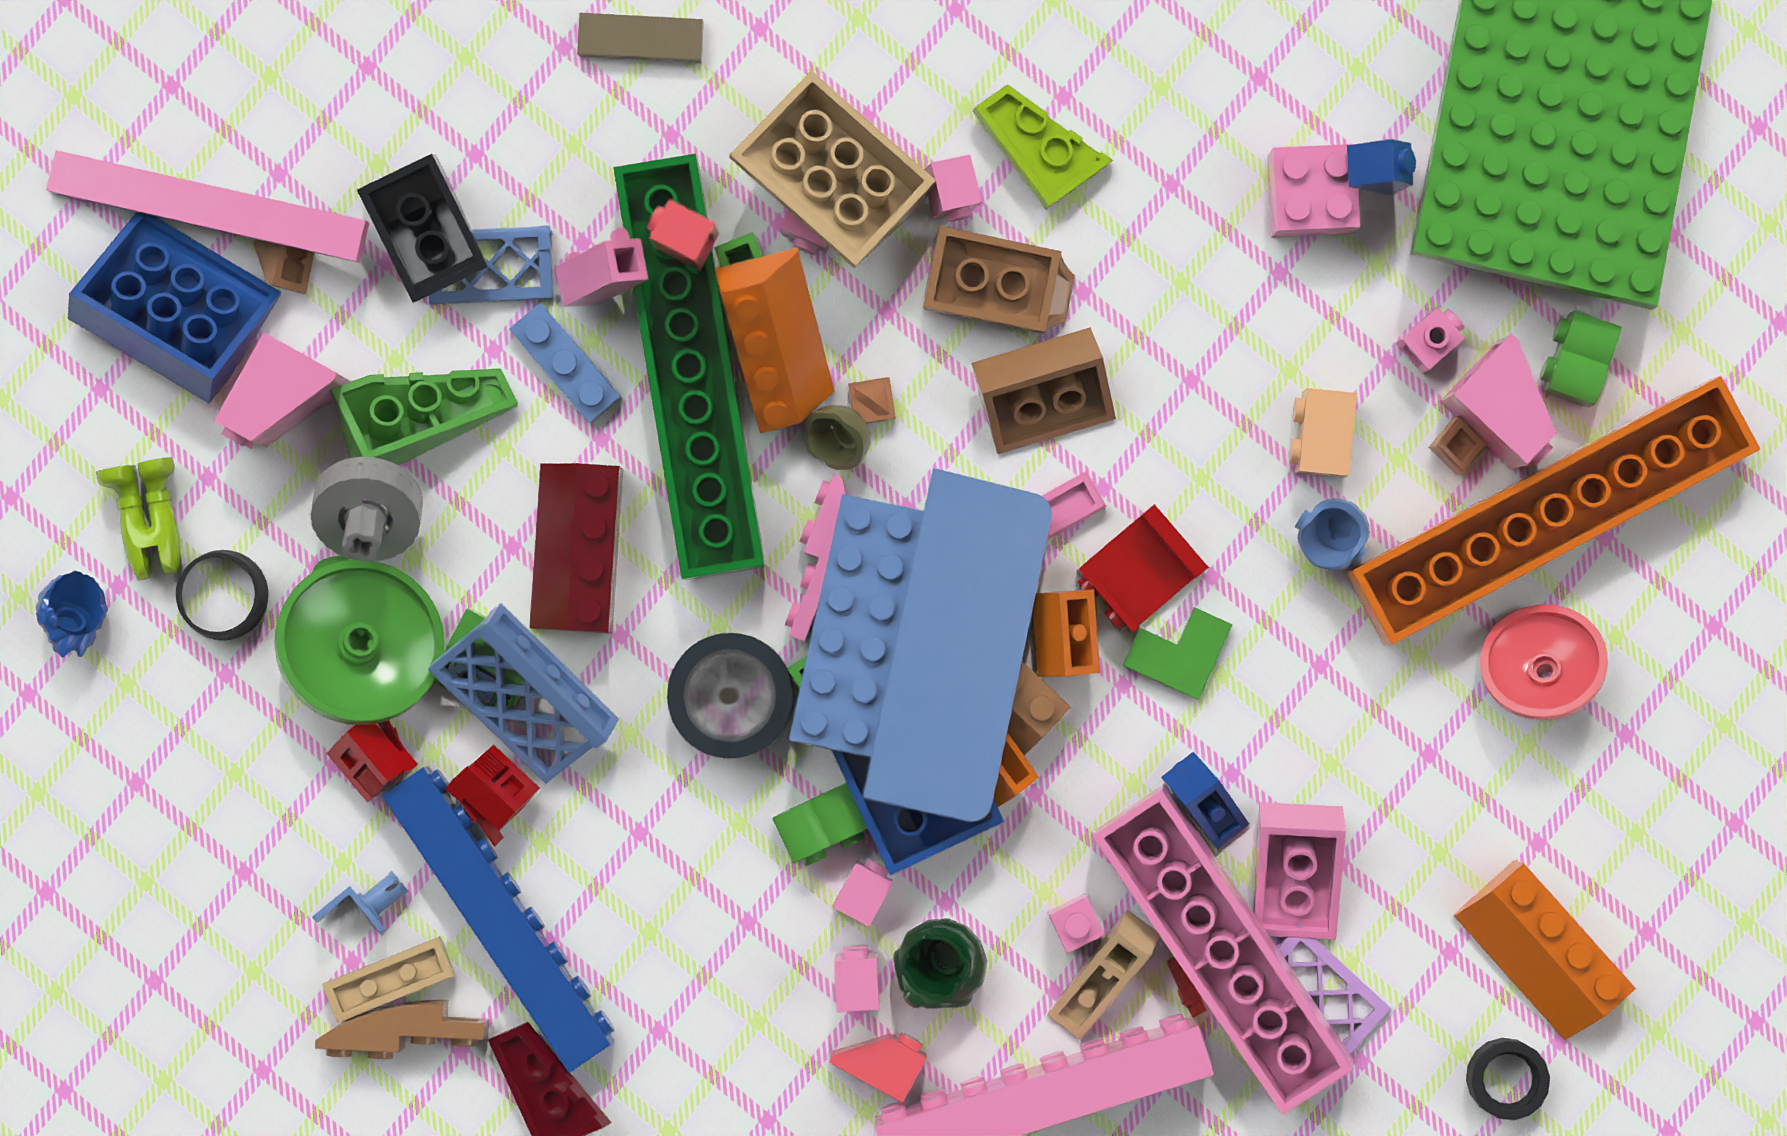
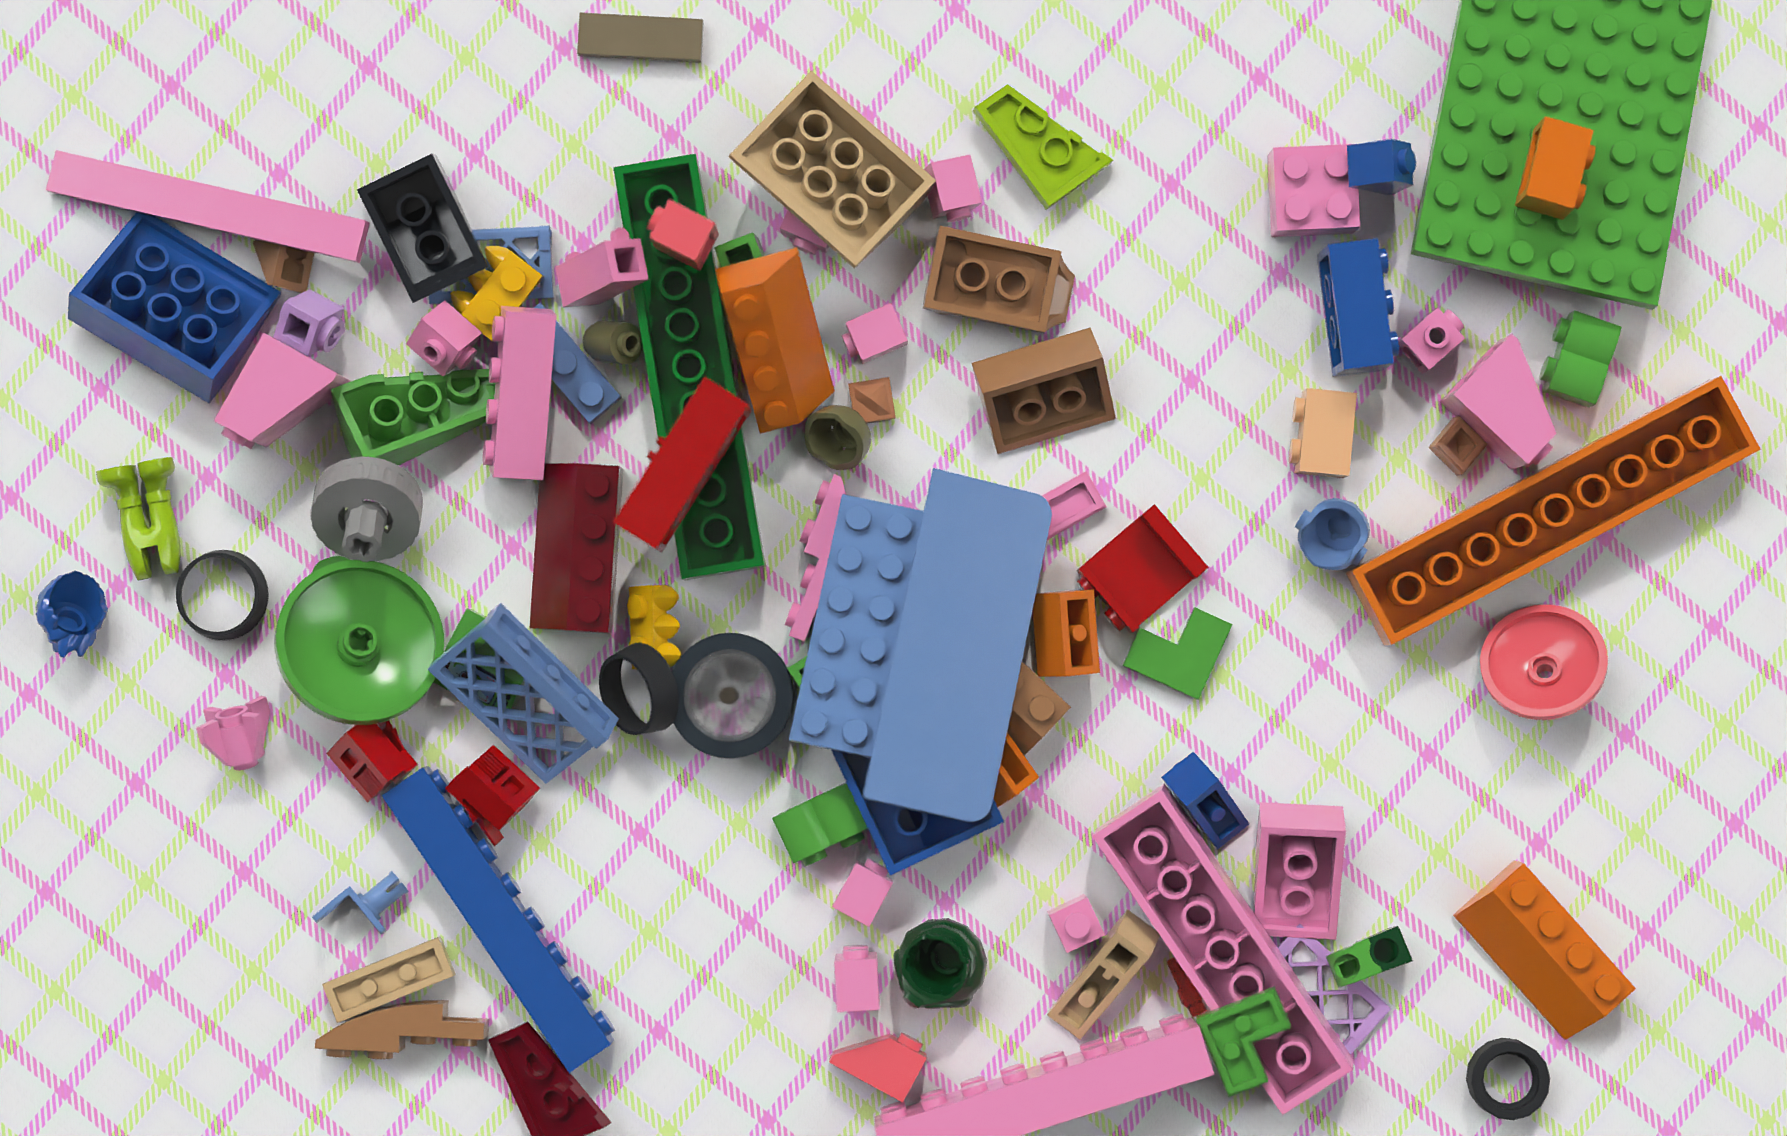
(236, 733): none -> bright pink brick
(310, 323): none -> lavender brick
(444, 339): none -> bright pink brick
(507, 286): none -> yellow plate
(521, 392): none -> bright pink brick
(613, 342): none -> olive brick
(650, 620): none -> yellow plate
(659, 682): none -> black tyre
(682, 464): none -> red brick
(874, 334): none -> bright pink brick
(1231, 1035): none -> bright green tile
(1357, 307): none -> blue brick
(1369, 956): none -> leg
(1555, 168): none -> orange piece

